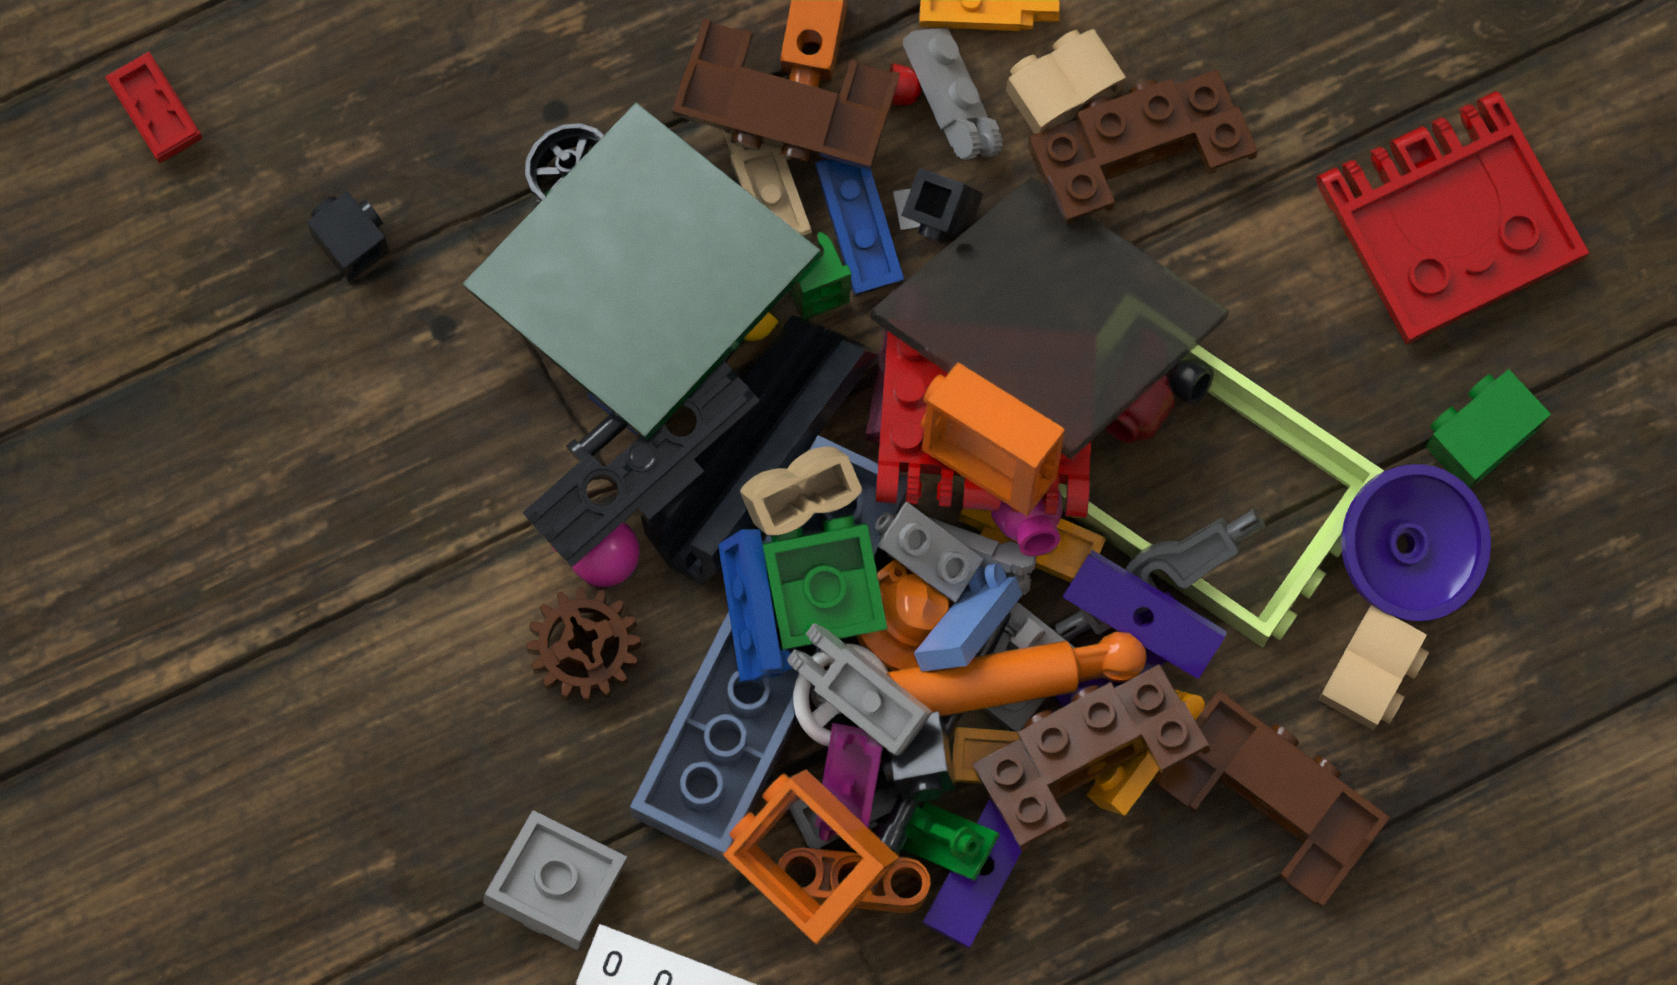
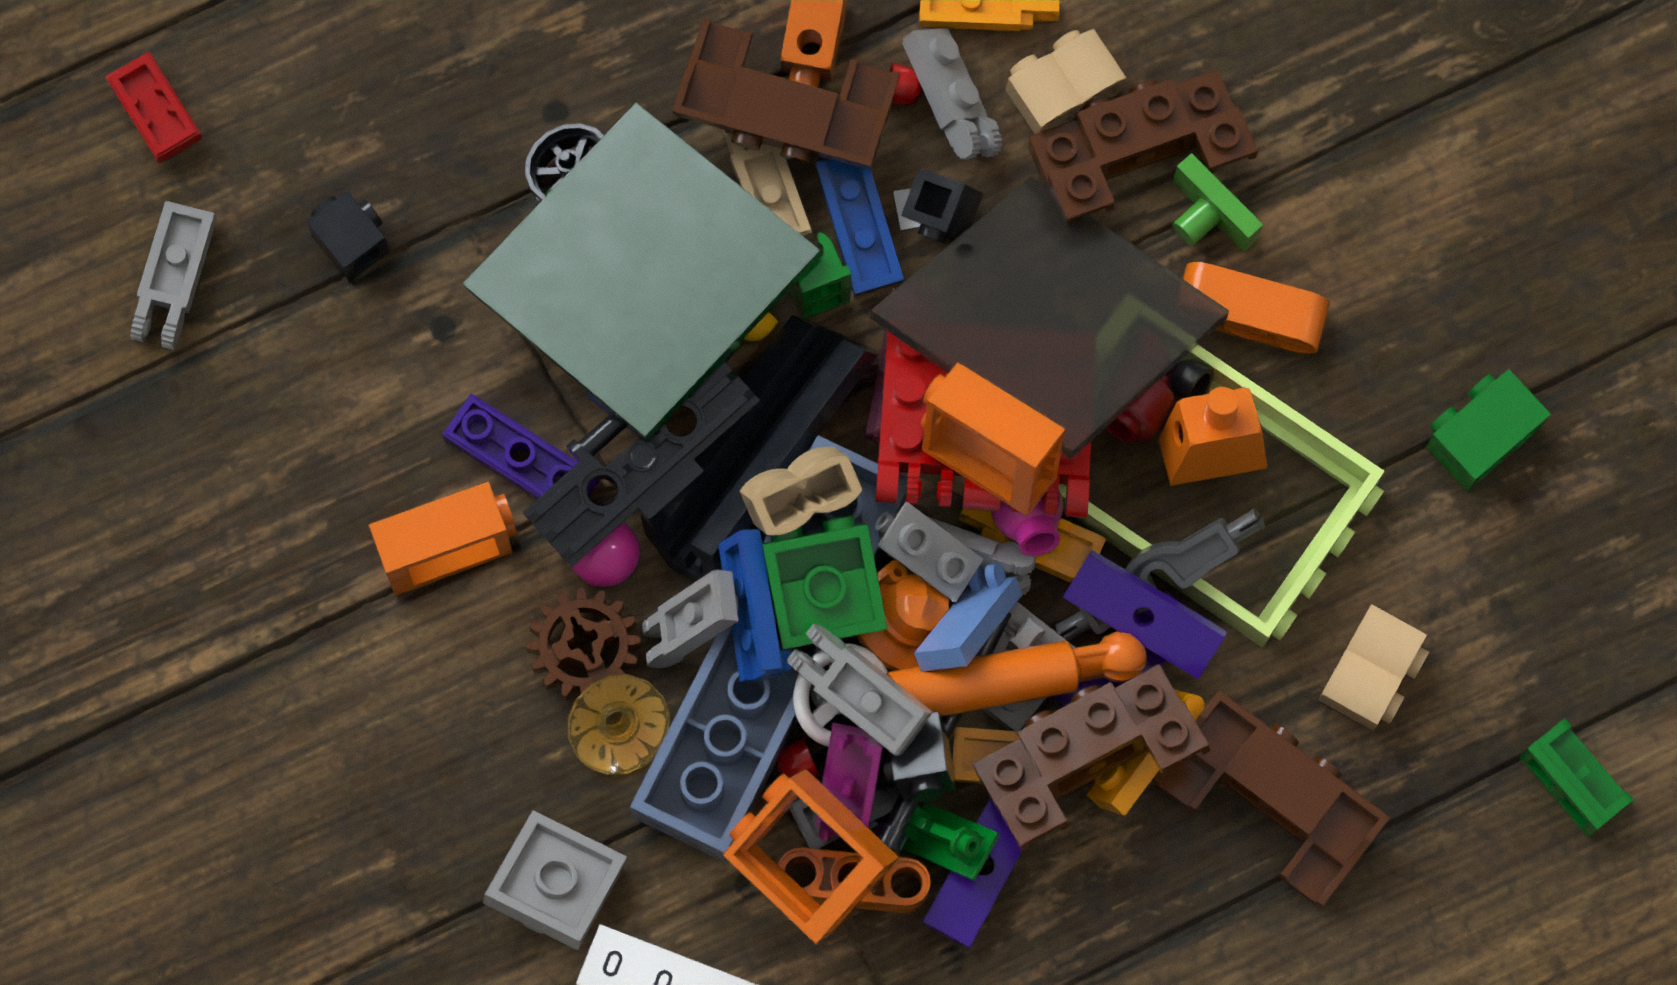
(173, 269): none -> light grey hinge
(444, 537): none -> orange window
(494, 438): none -> dark purple tile
(629, 742): none -> clear yellow dish
(691, 618): none -> light grey hinge
(797, 758): none -> red hinge
(1212, 207): none -> bright green tile
(1212, 437): none -> orange torso
(1263, 308): none -> orange beam
(1444, 539): dark purple dish -> none
(1455, 224): red hinge -> none
(1575, 778): none -> green hinge

